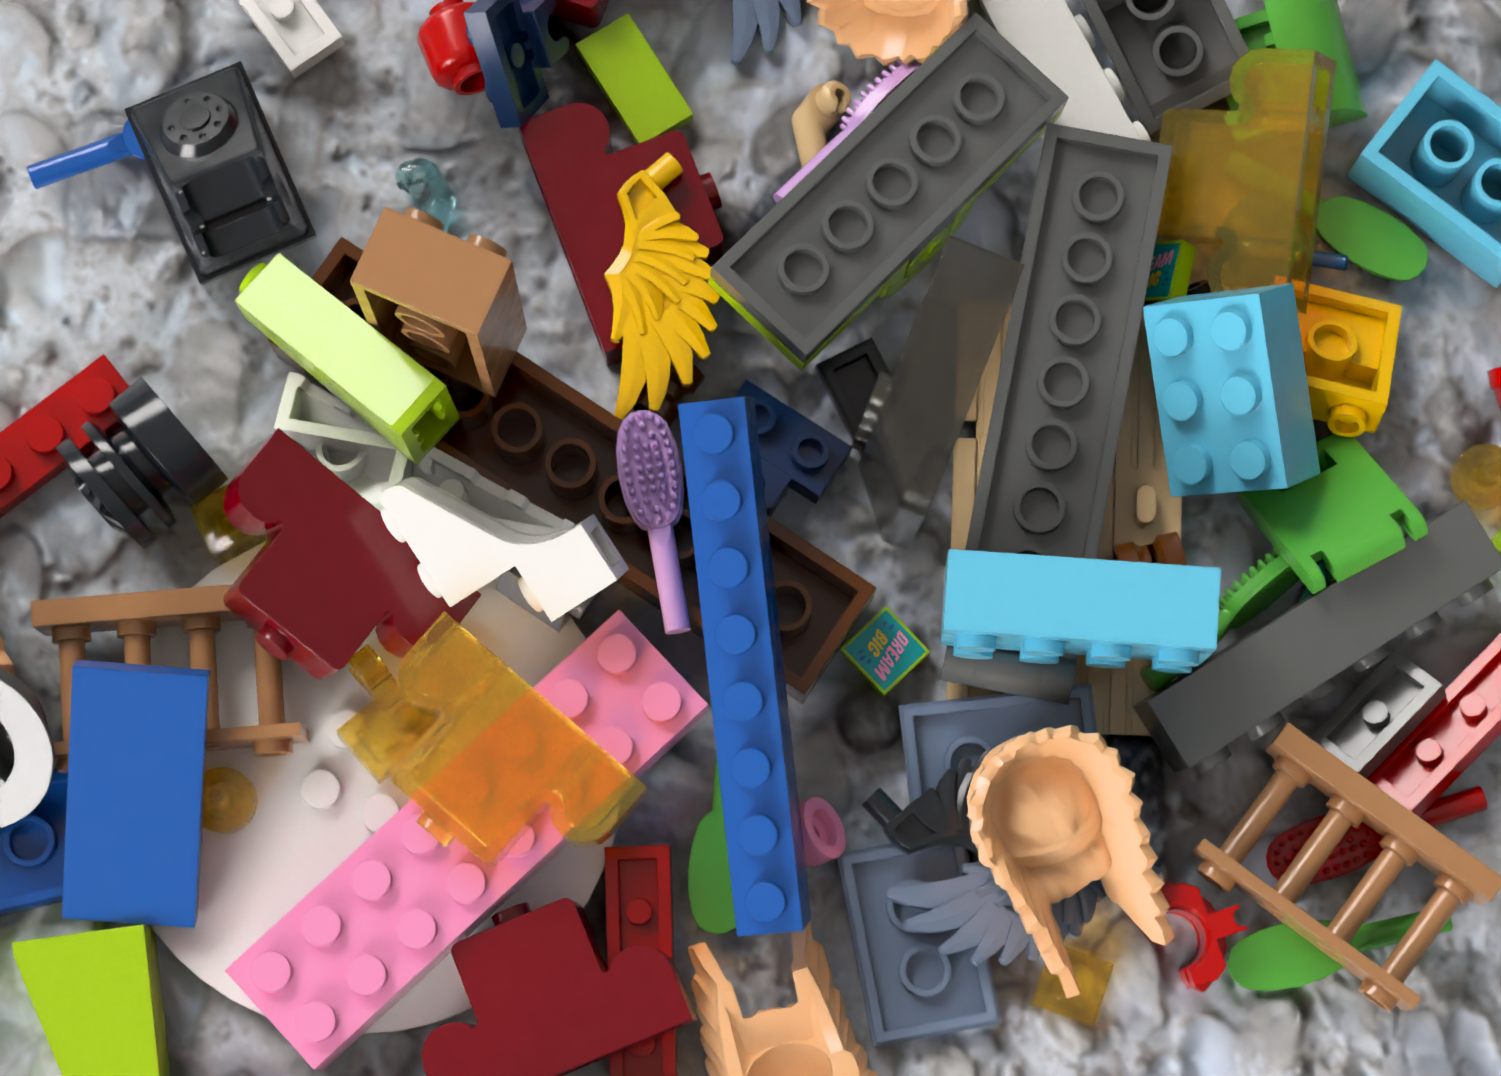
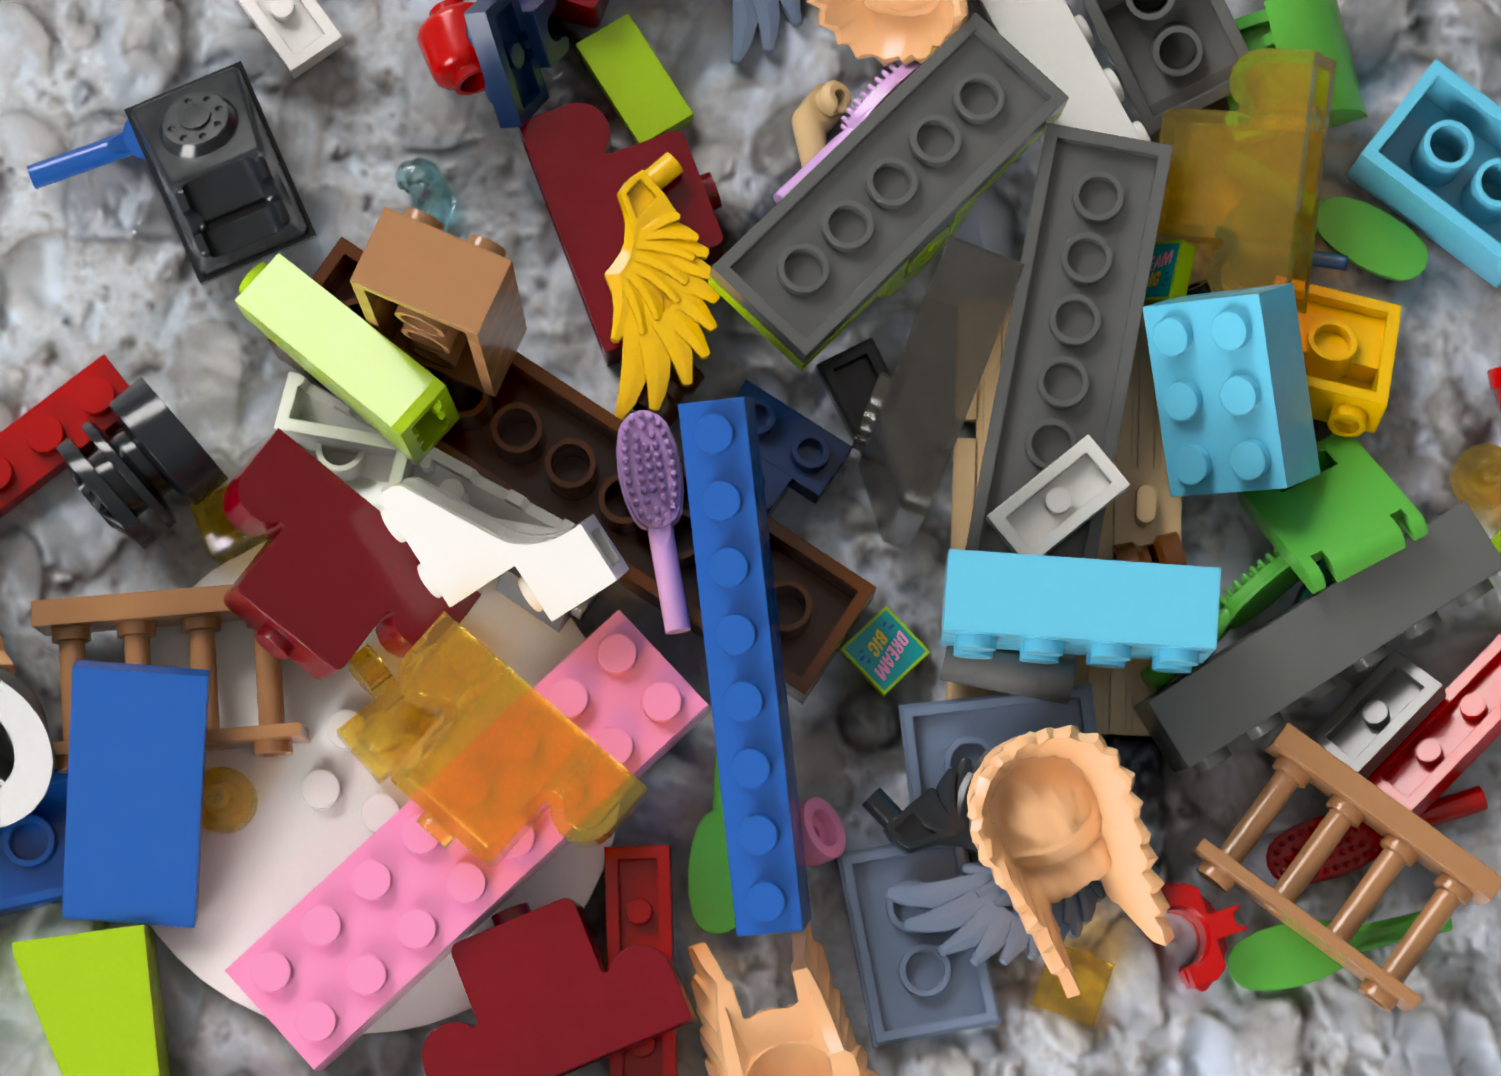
(1058, 500): none -> white plate

